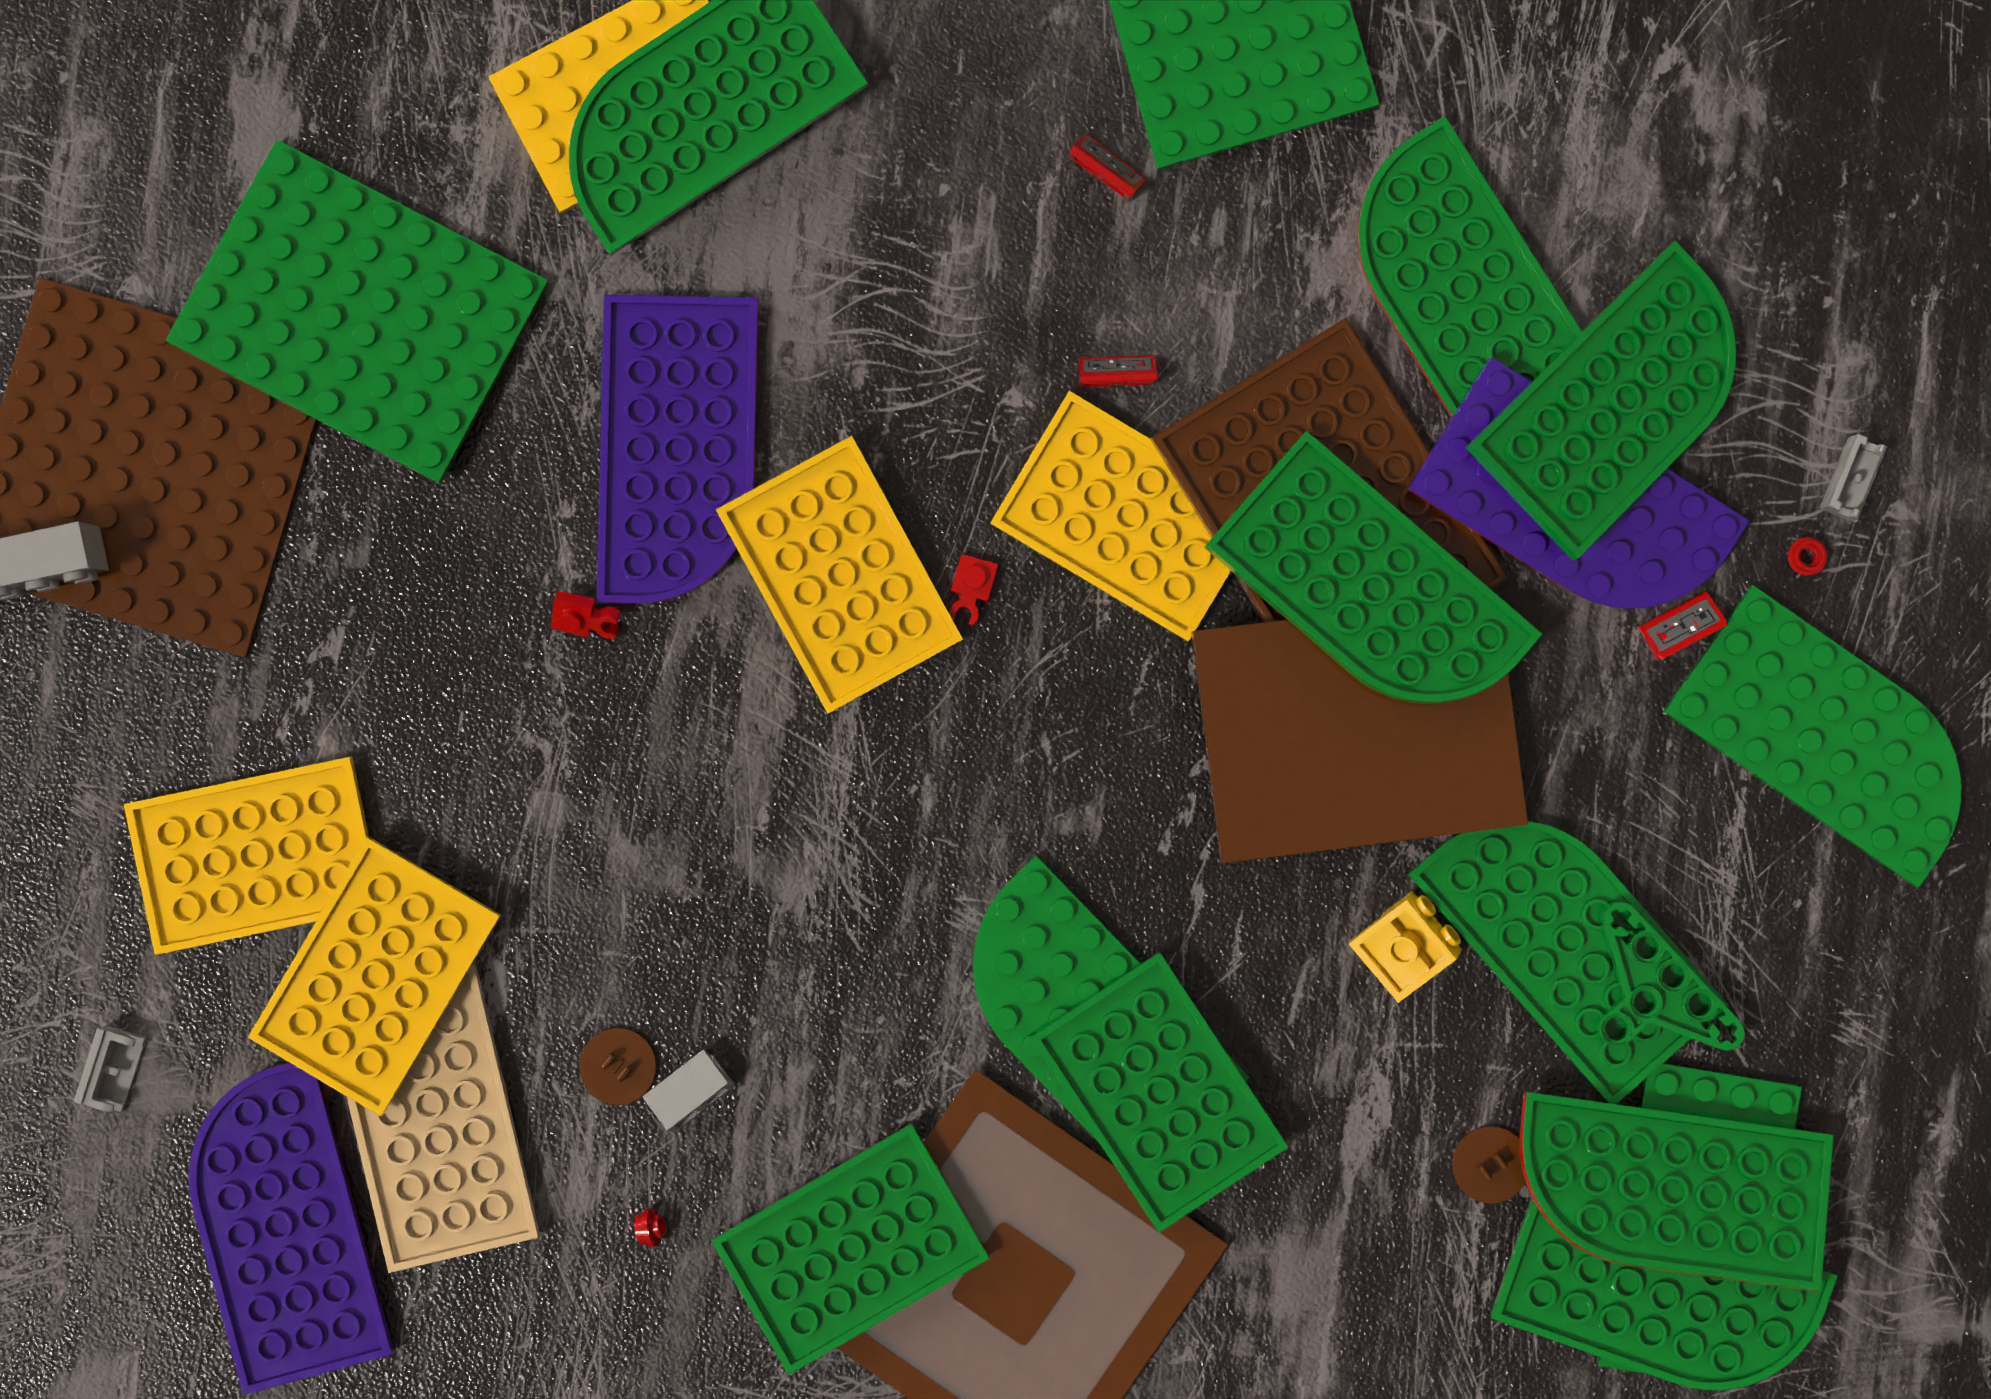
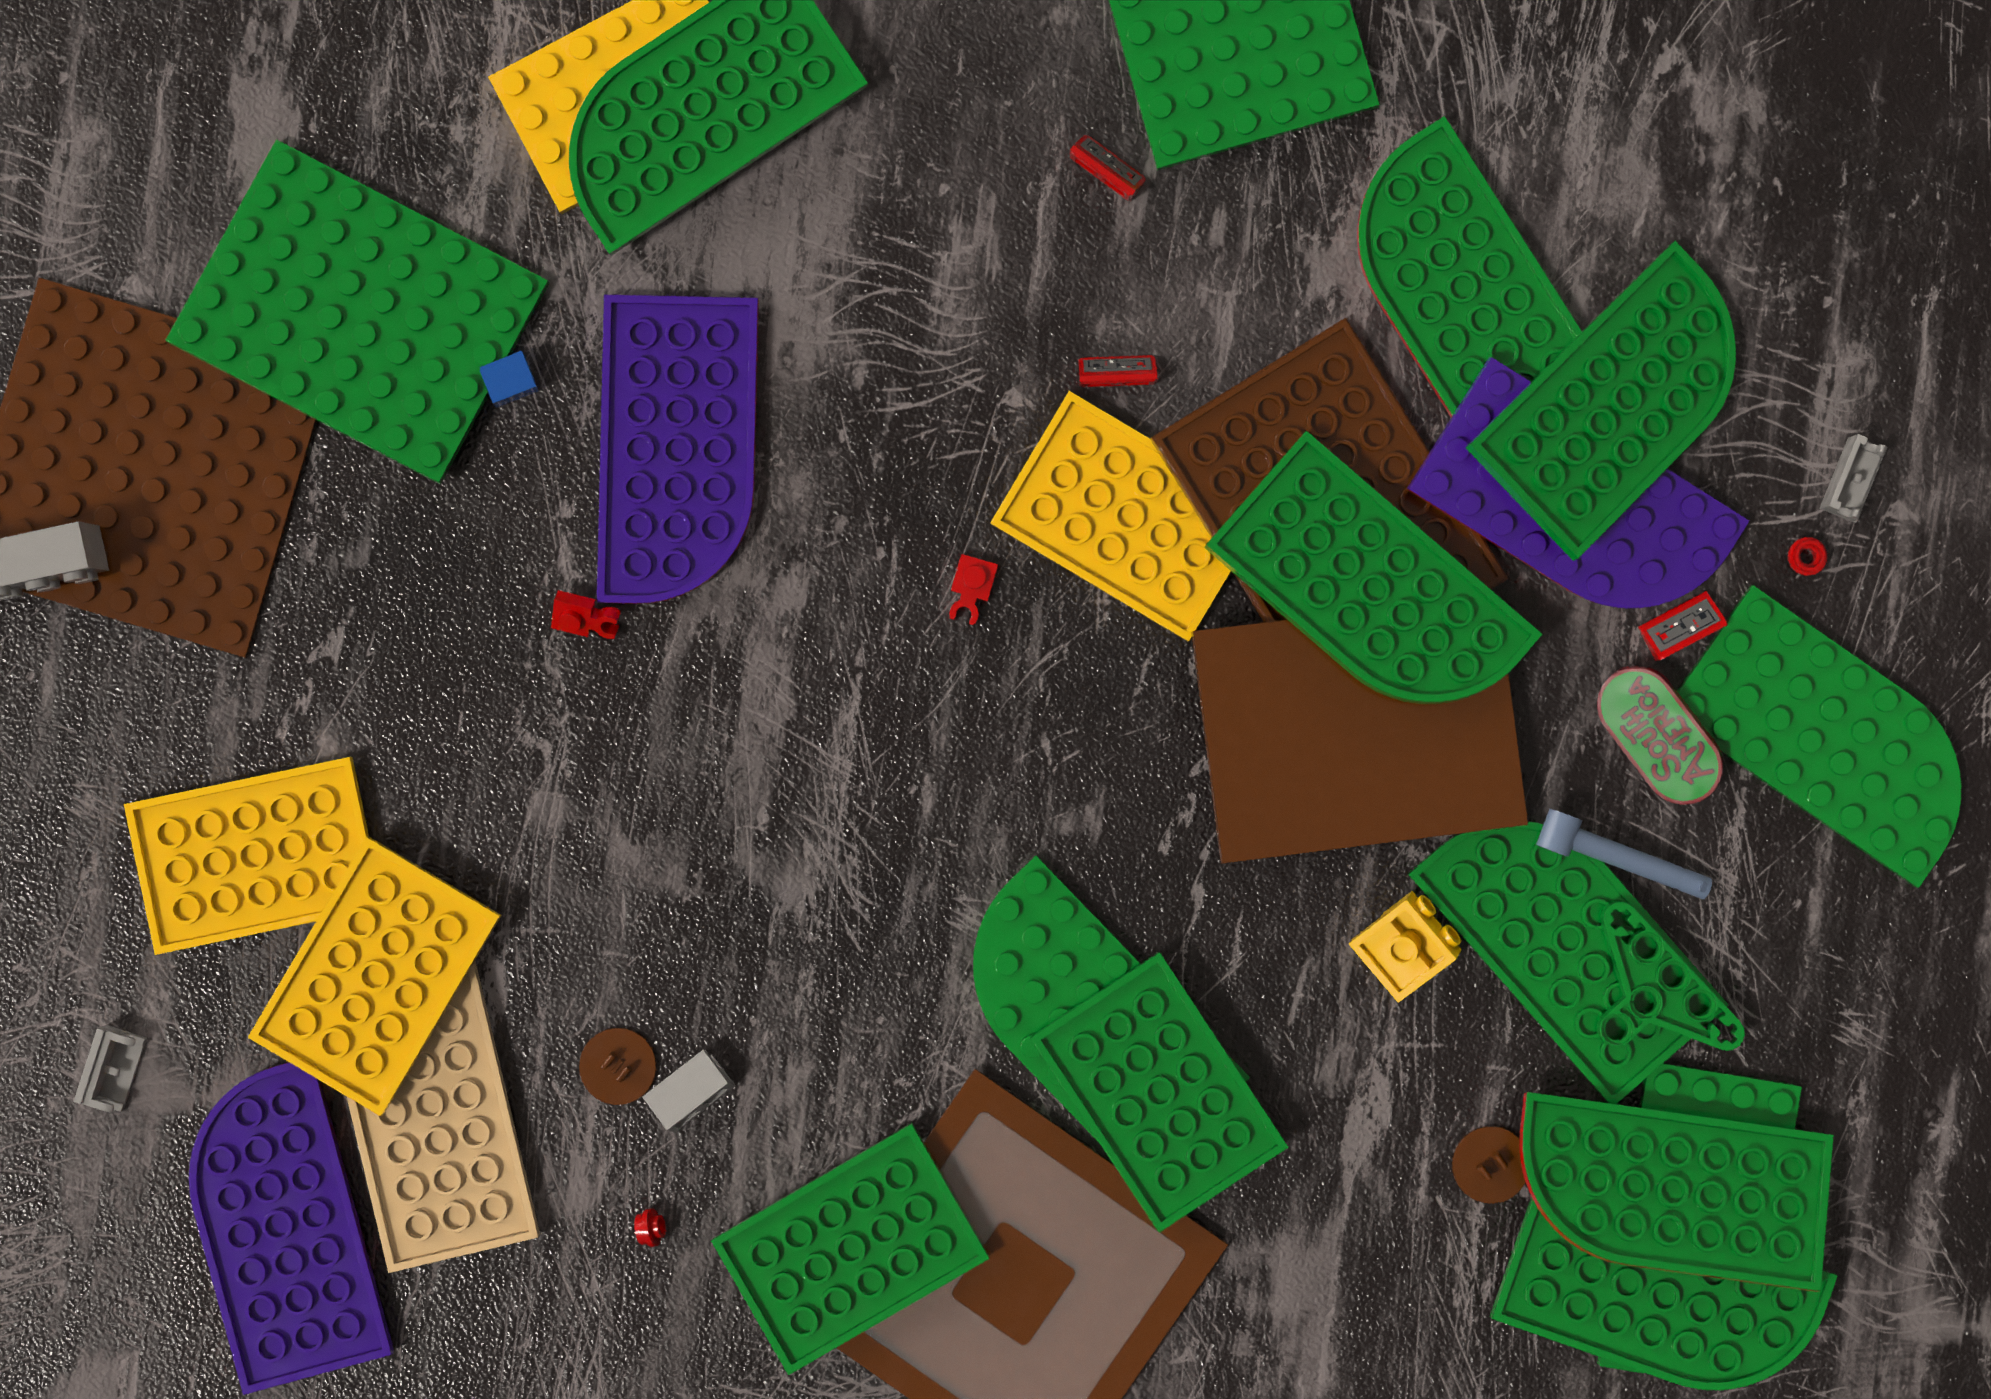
(508, 379): none -> blue panel
(839, 574): yellow plate -> none
(1563, 833): none -> sand blue piece
(1660, 735): none -> tile

